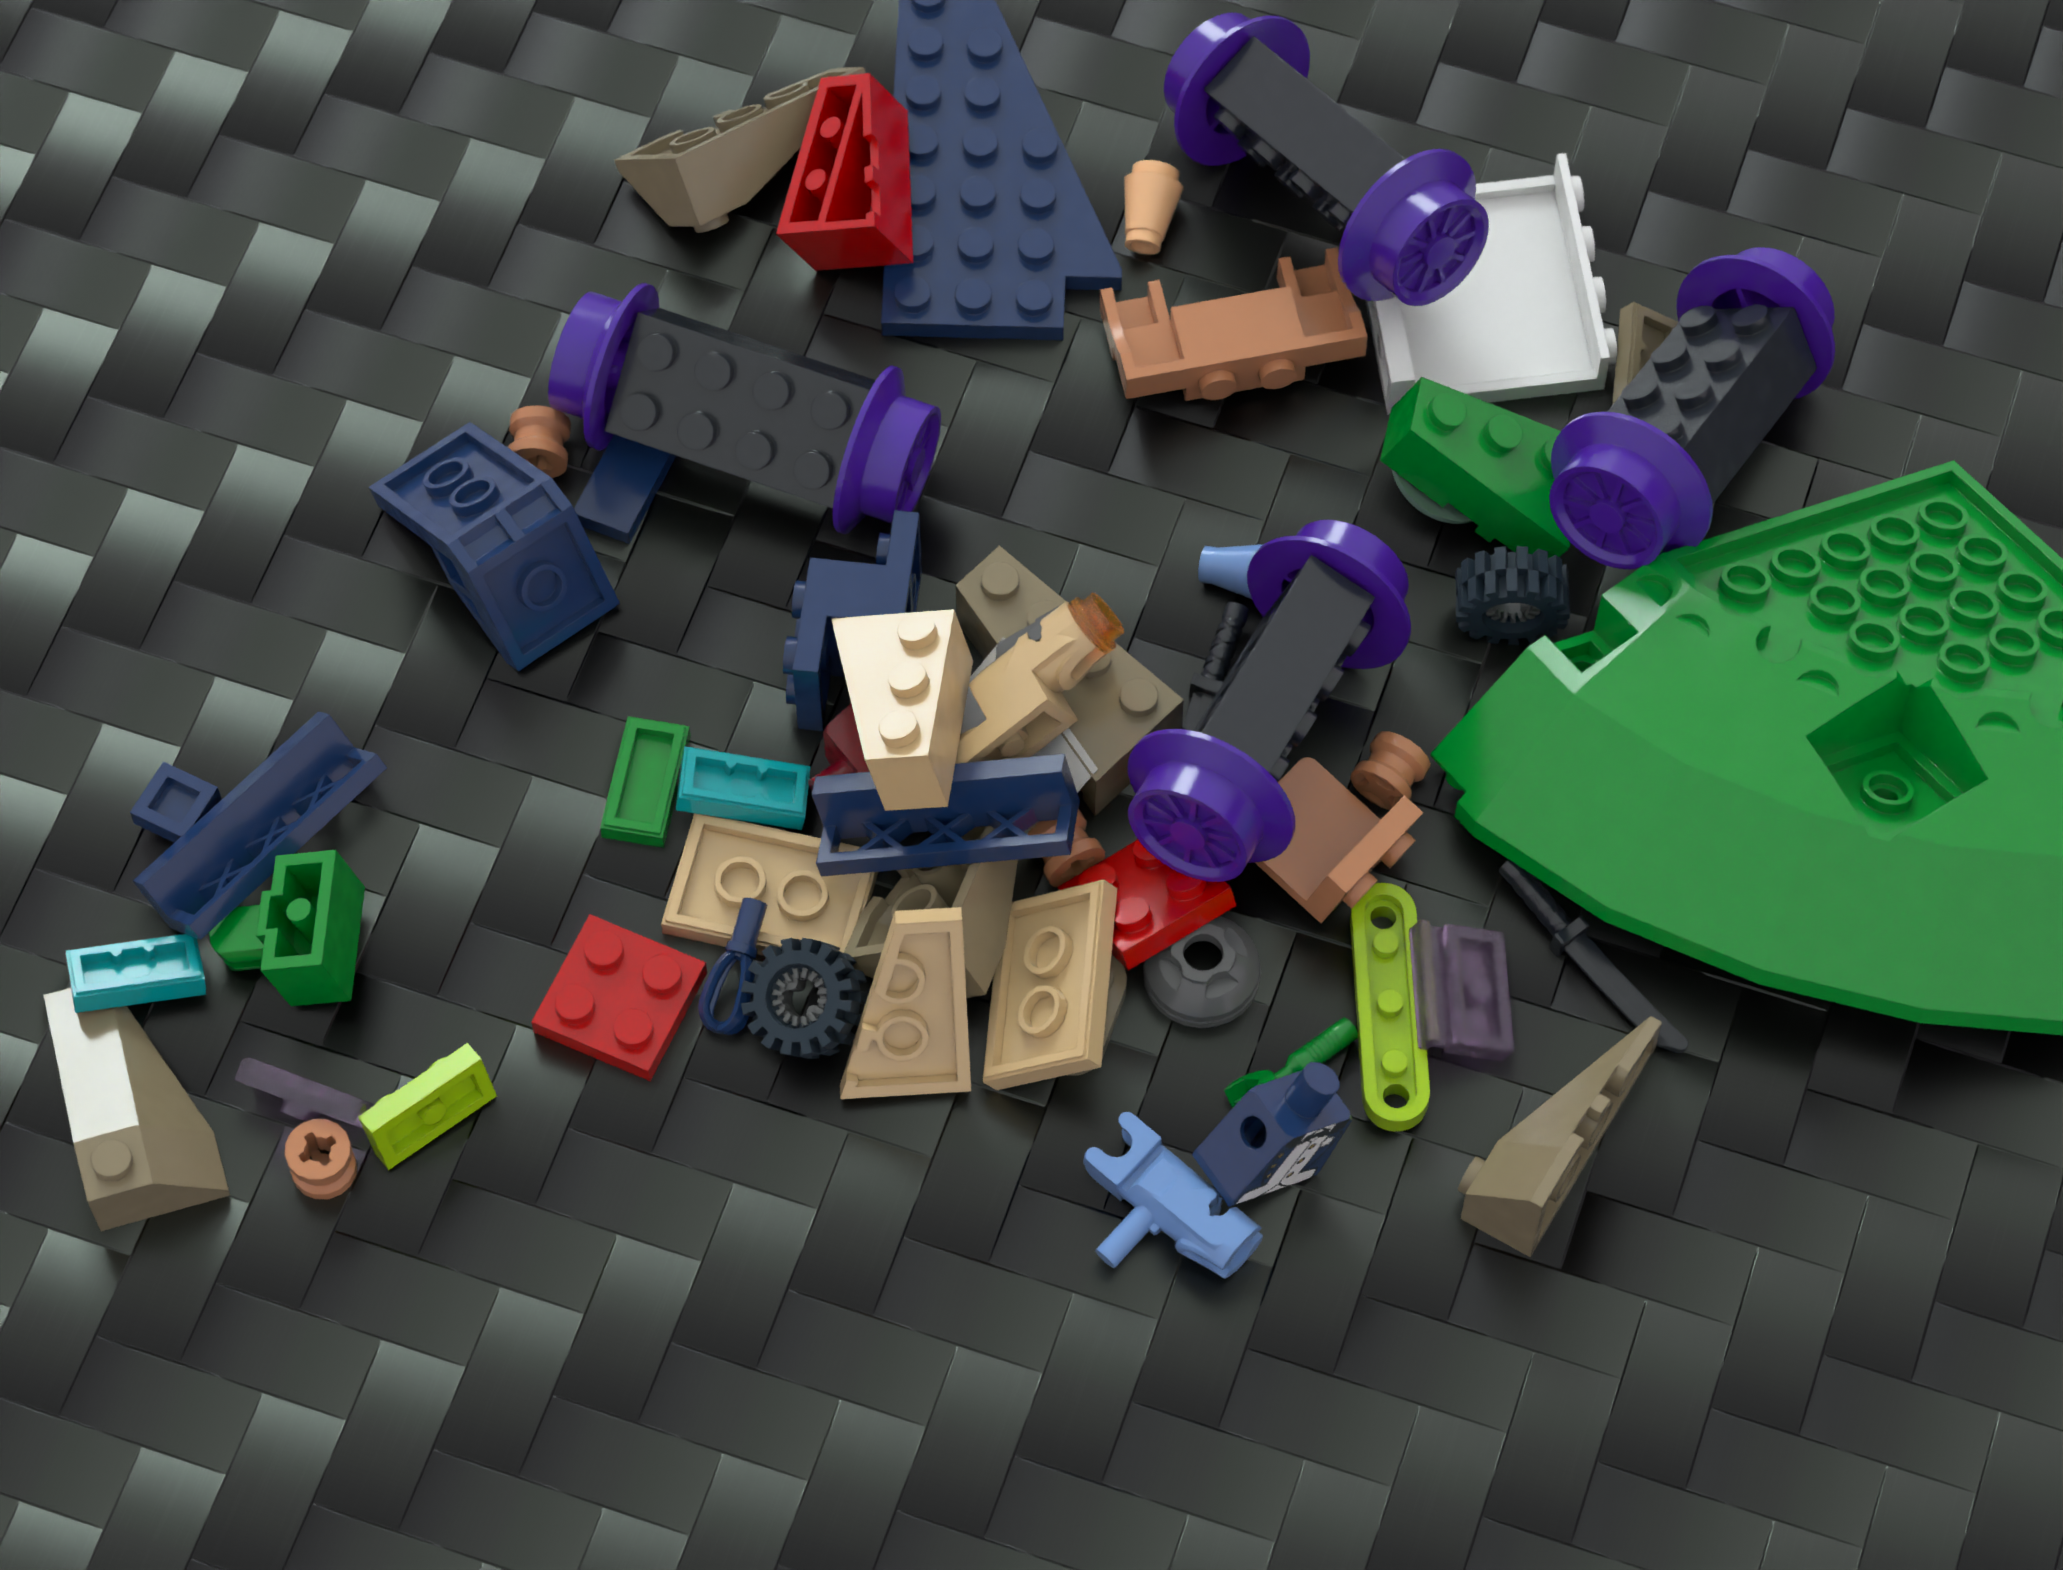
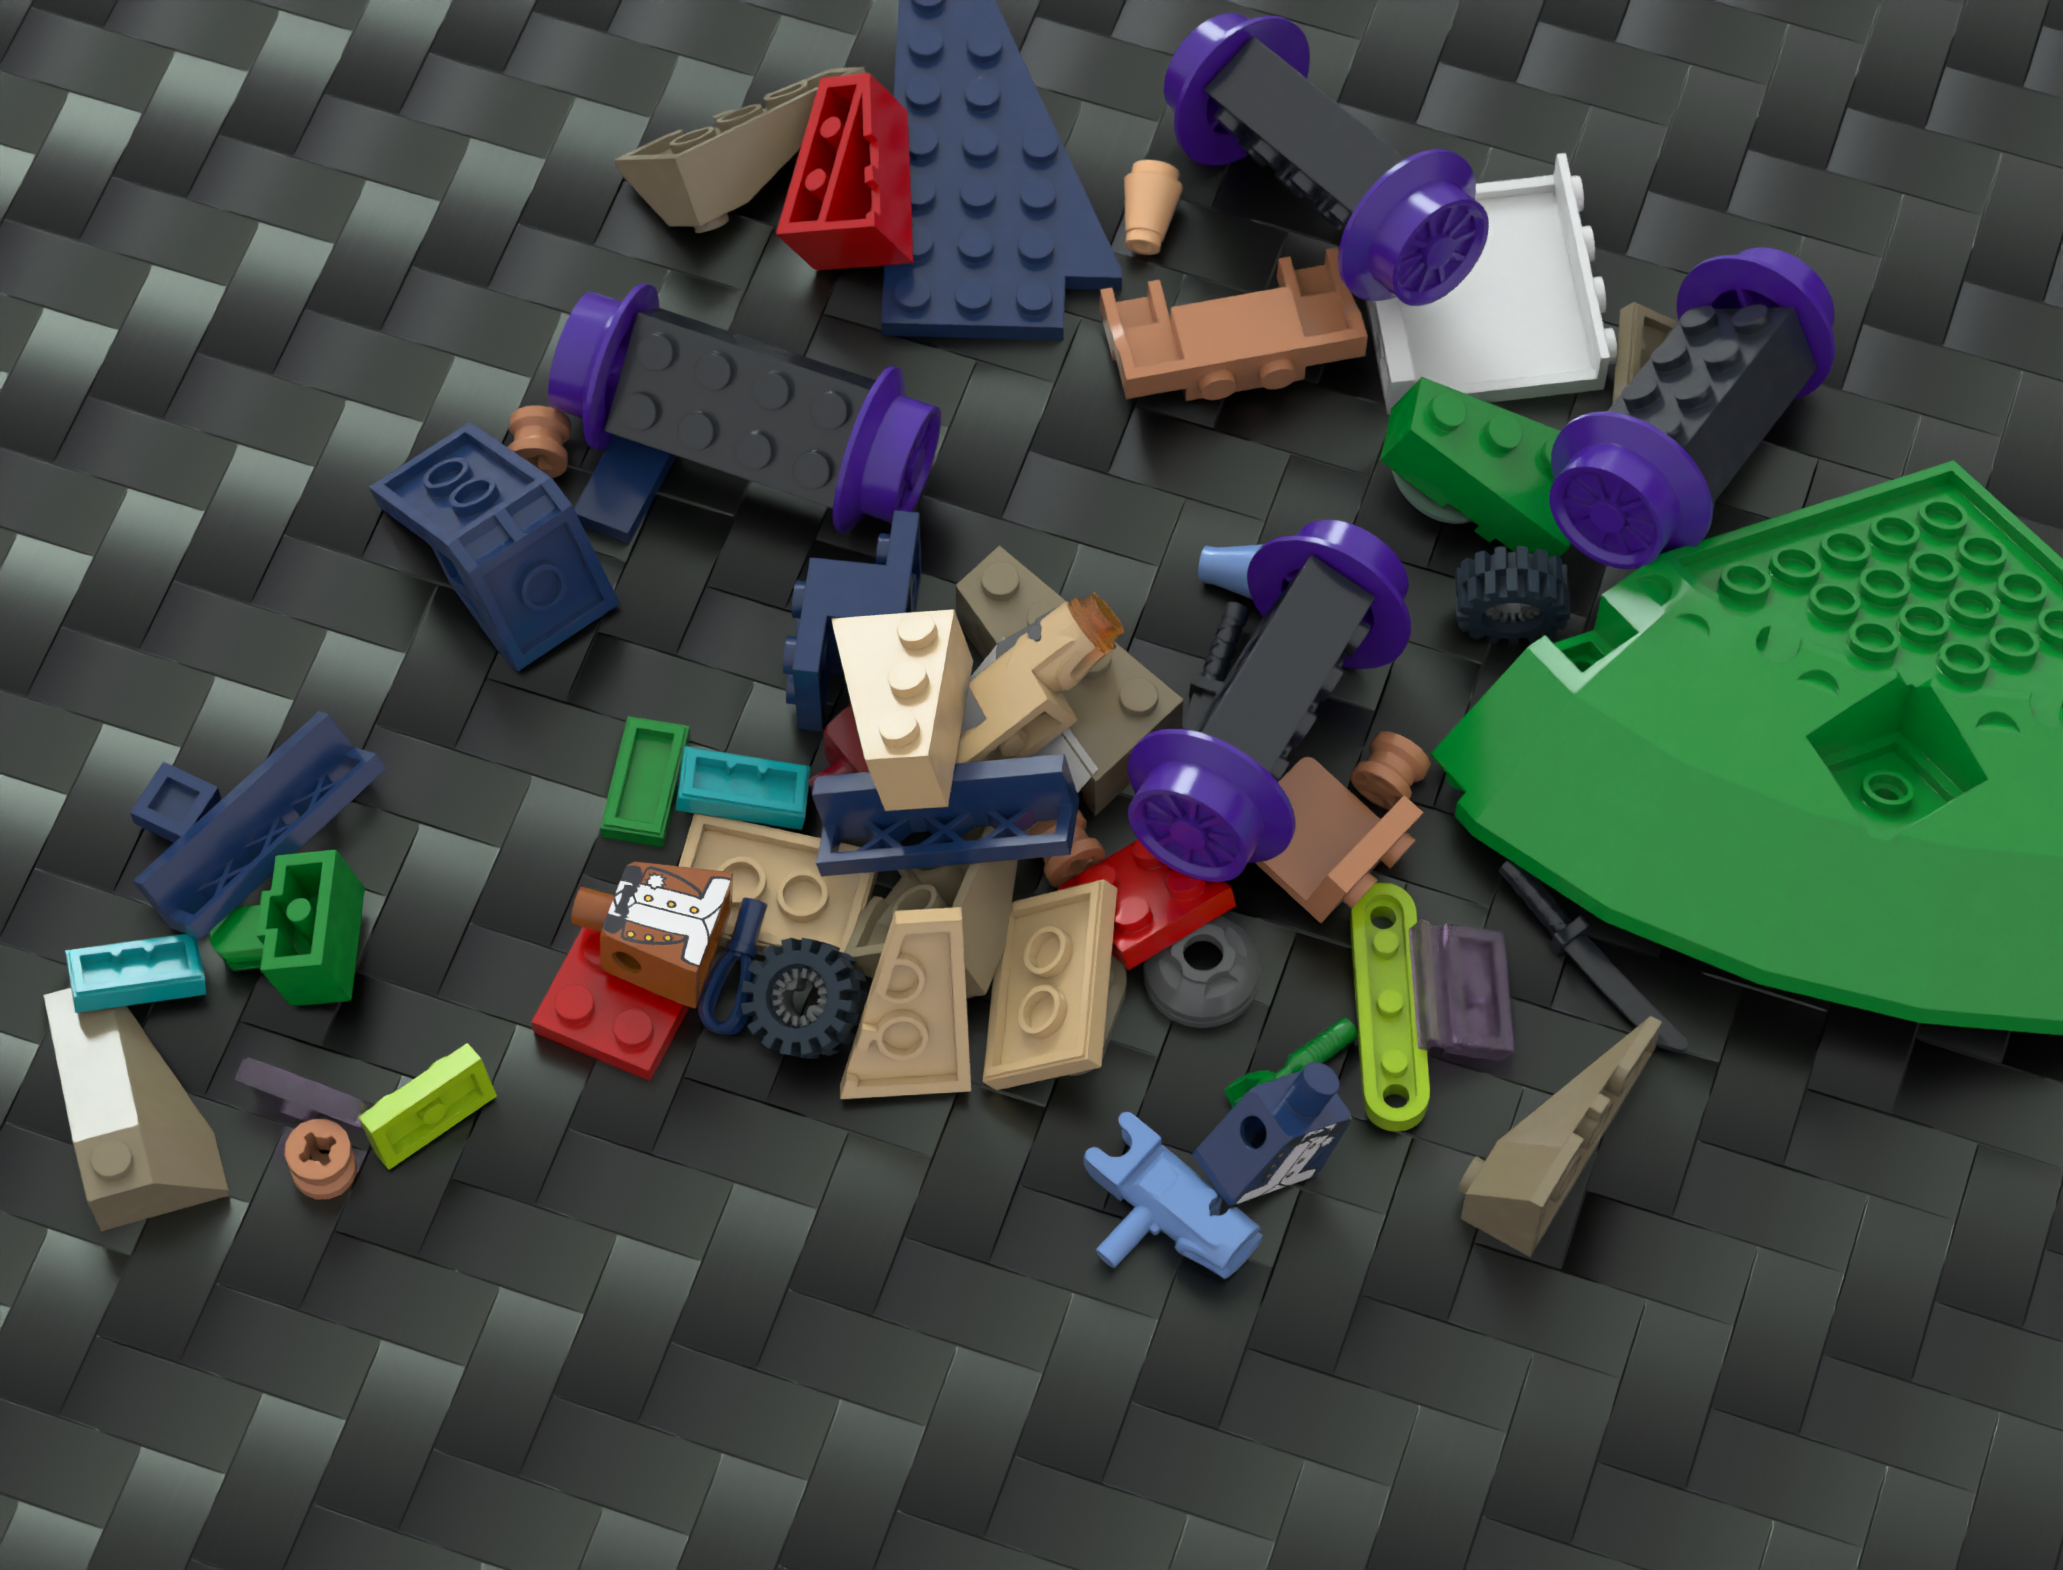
(660, 926): none -> torso

